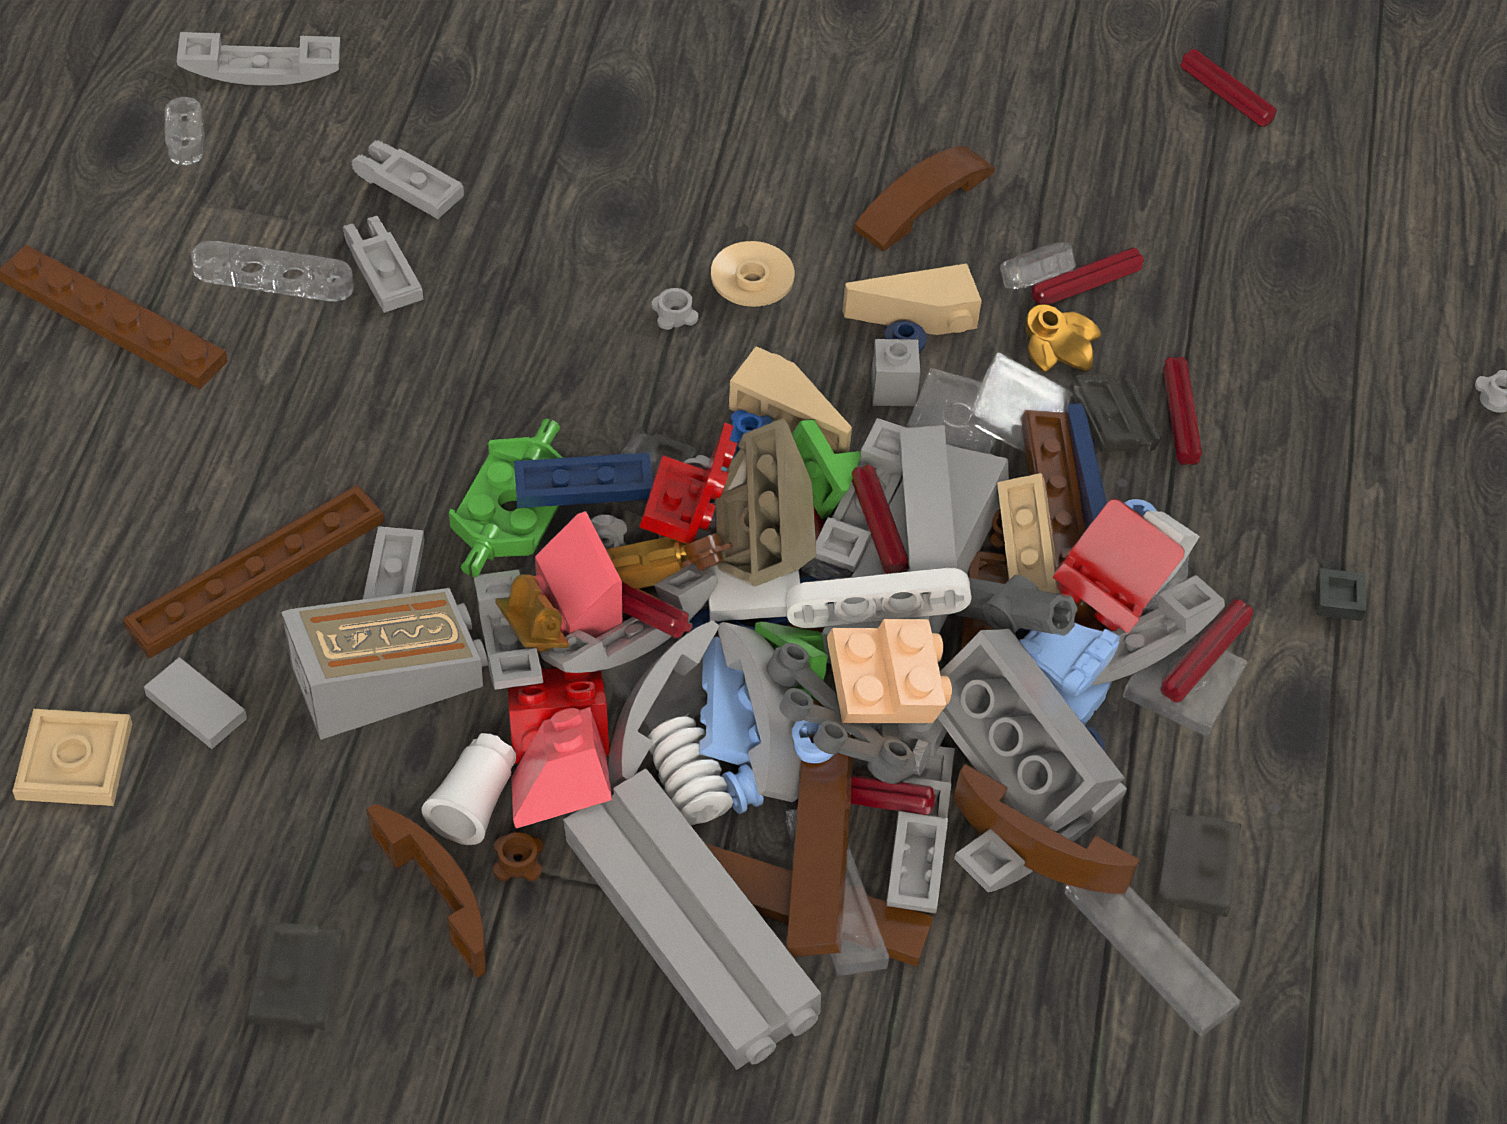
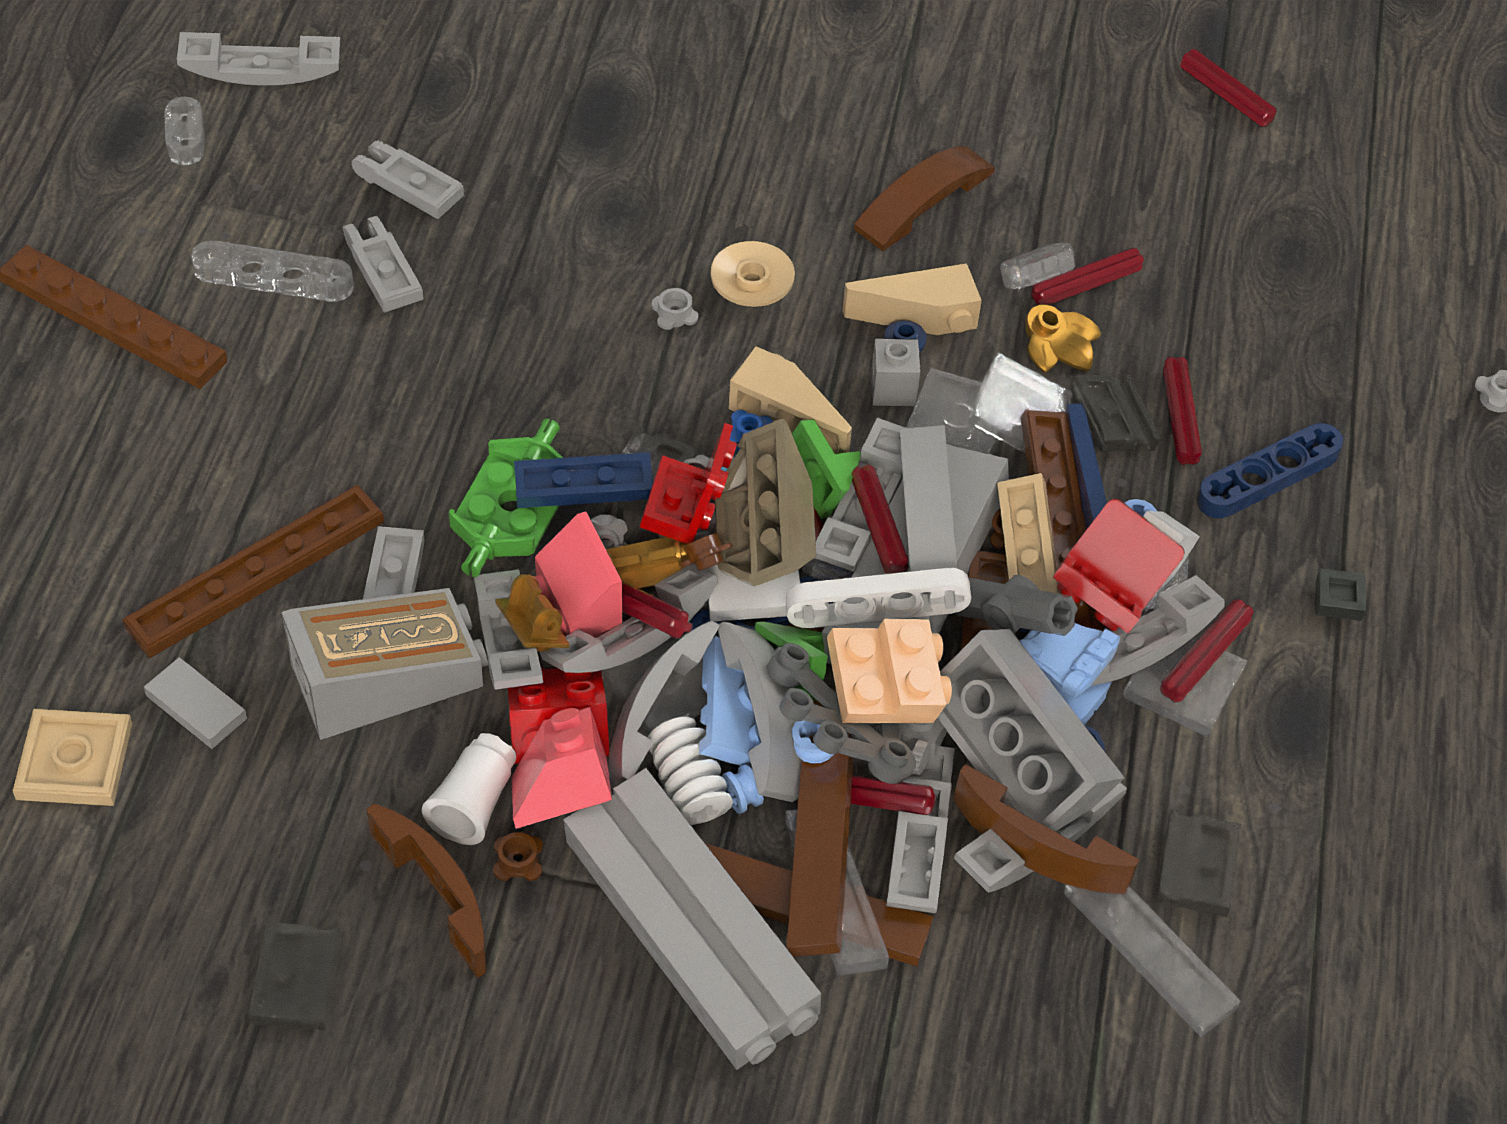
(1266, 466): none -> dark blue beam

